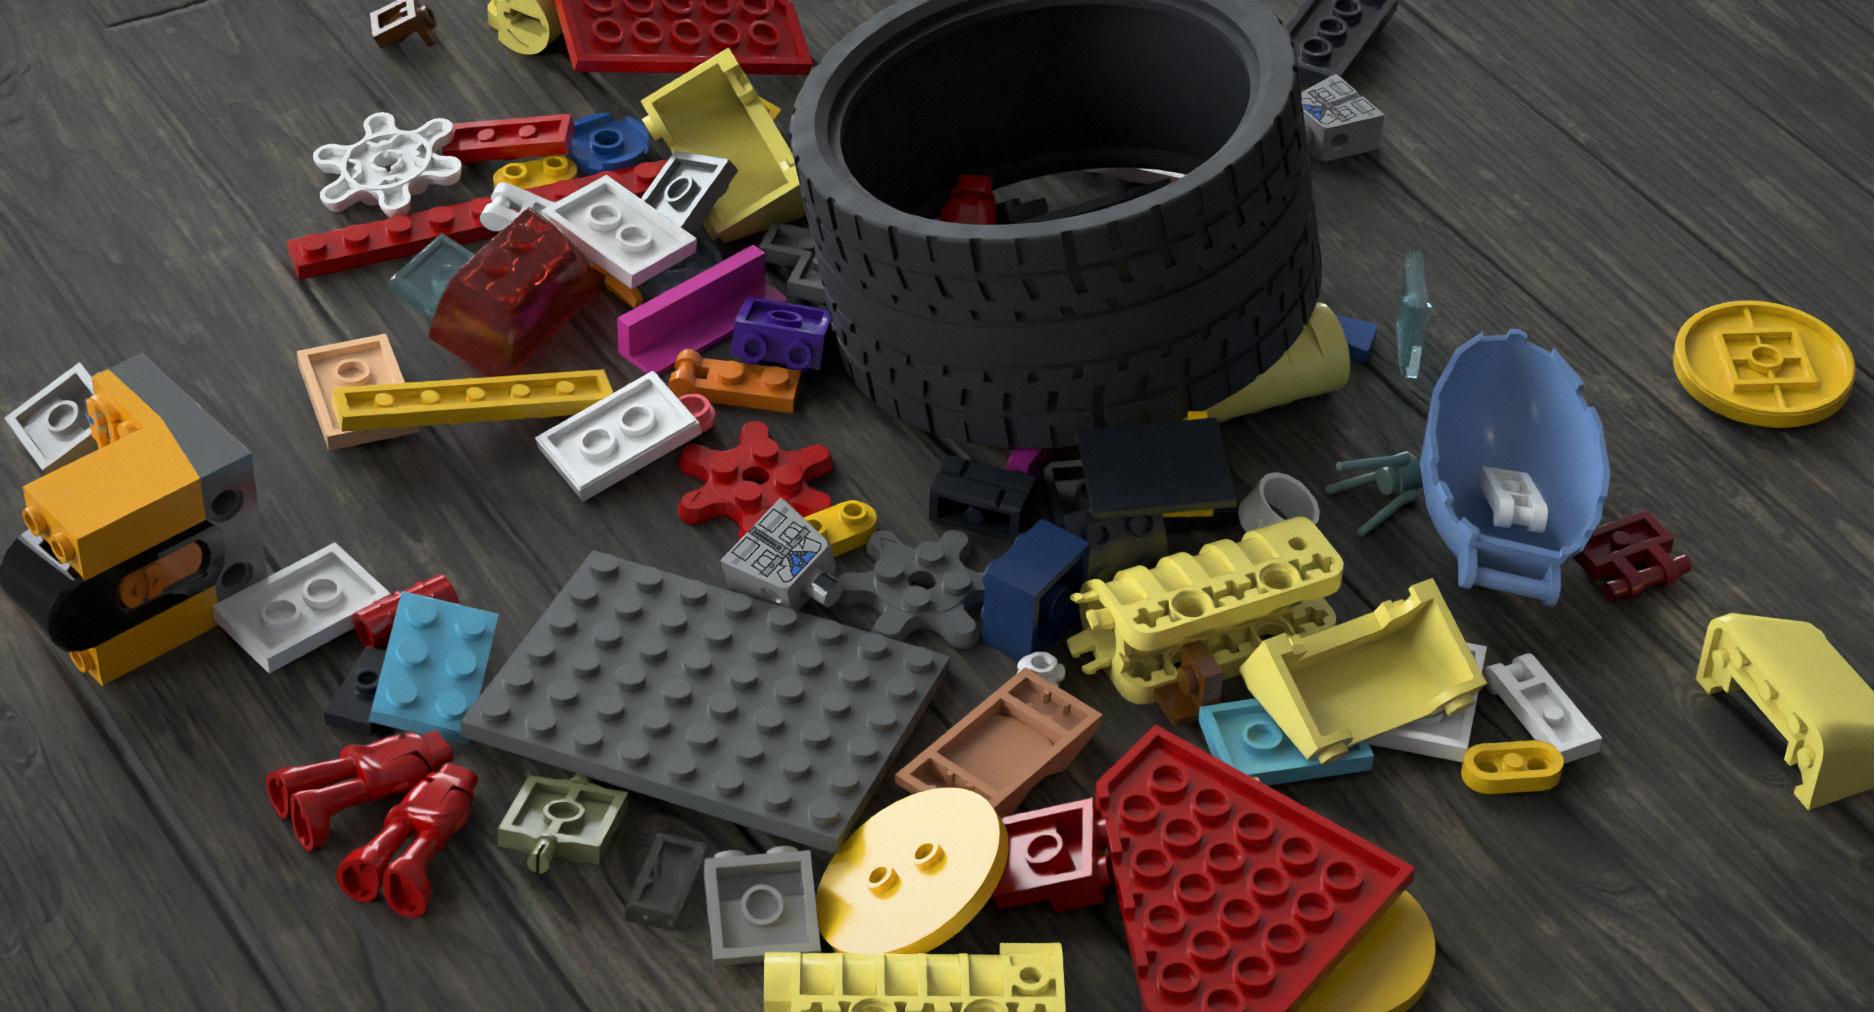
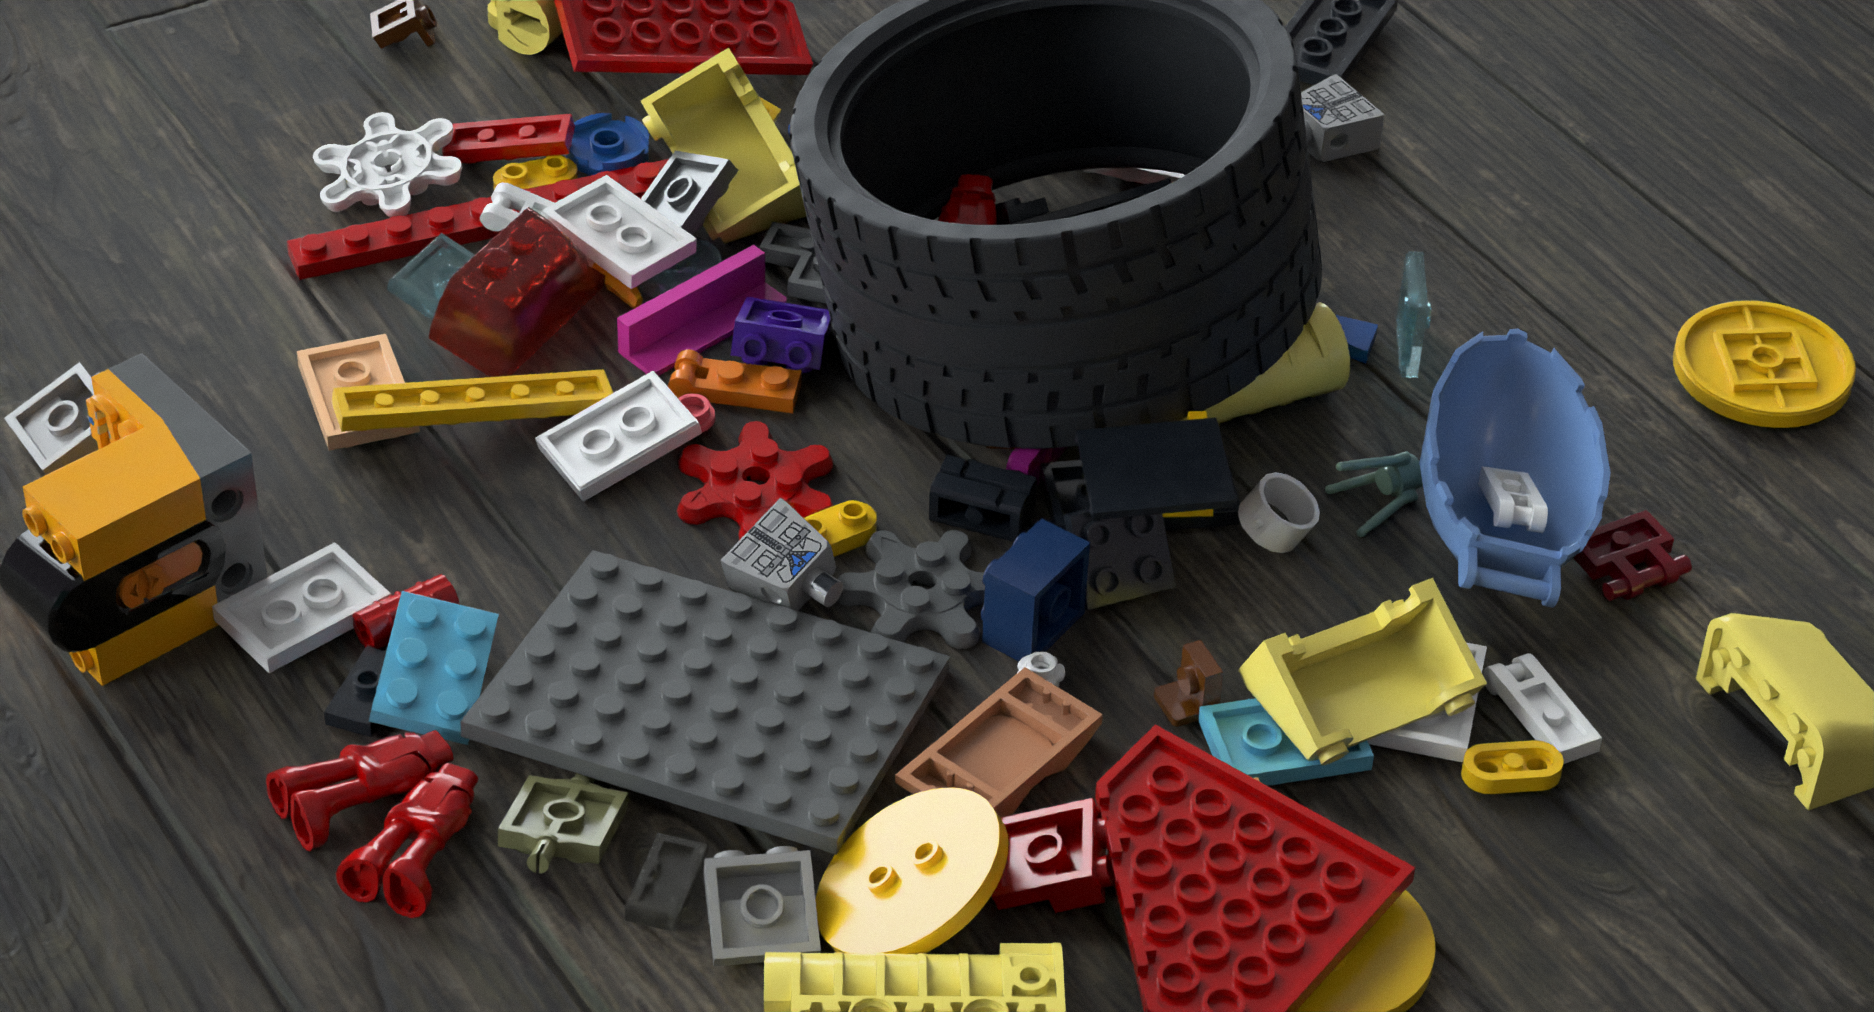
(1221, 596): light yellow piece -> none

